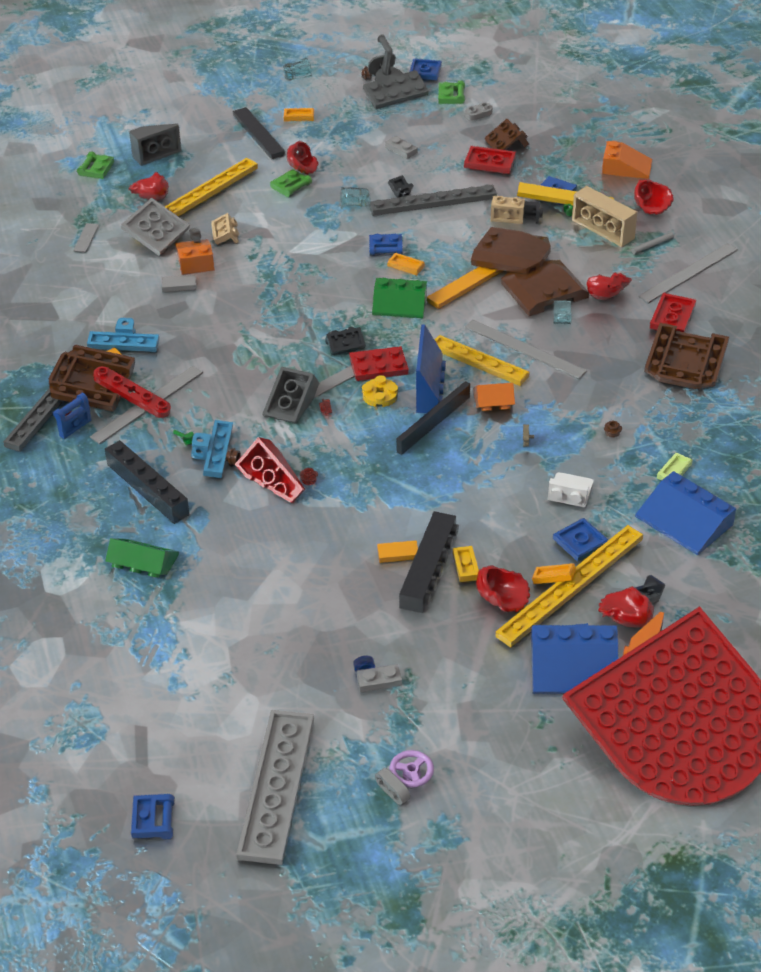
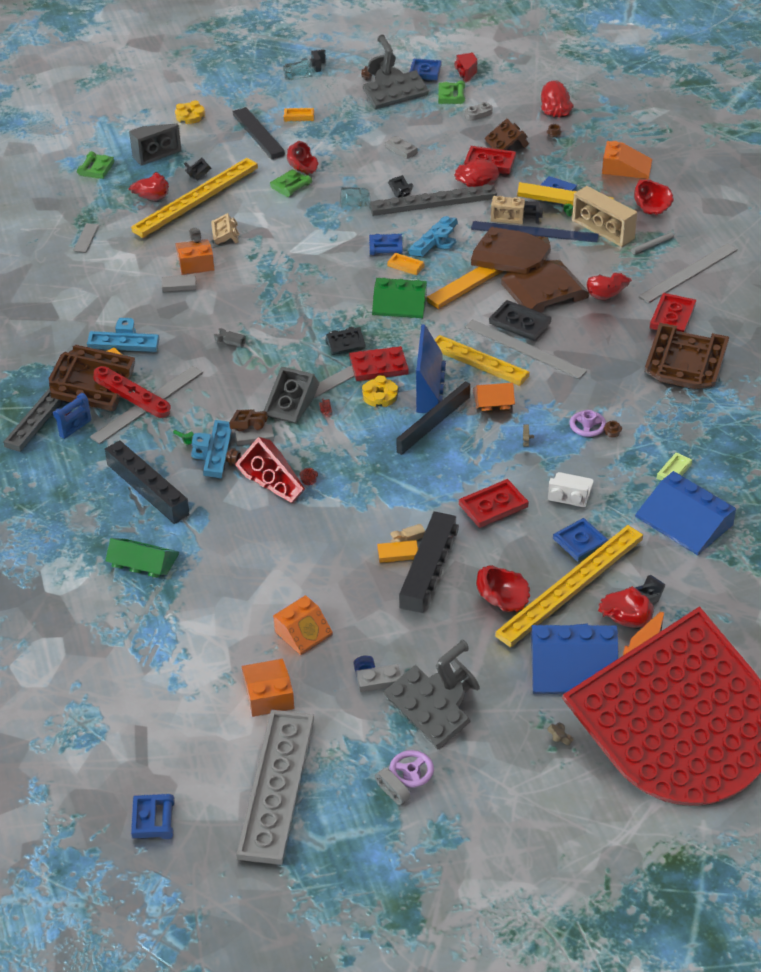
(155, 226): light grey plate -> none
(189, 112): none -> yellow plate
(198, 169): none -> black bracket
(230, 338): none -> dark grey bar
(245, 418): none -> reddish brown plate
(251, 434): none -> light grey tile
(268, 687): none -> orange slope
(302, 625): none -> orange slope
(317, 58): none -> black bracket
(408, 534): none -> tan bar
(435, 236): none -> dark azure plate
(435, 700): none -> dark grey plate
(465, 563): yellow plate -> none
(466, 65): none -> red slope
(477, 173): none -> red piece
(493, 503): none -> red plate
(520, 320): none -> black plate
(545, 232): none -> dark blue piece
(554, 130): none -> reddish brown plate
(554, 573): light orange tile -> none
(555, 99): none -> red piece
(559, 734): none -> dark tan piece
(562, 312): clear light blue bracket -> none
(588, 419): none -> lavender piece

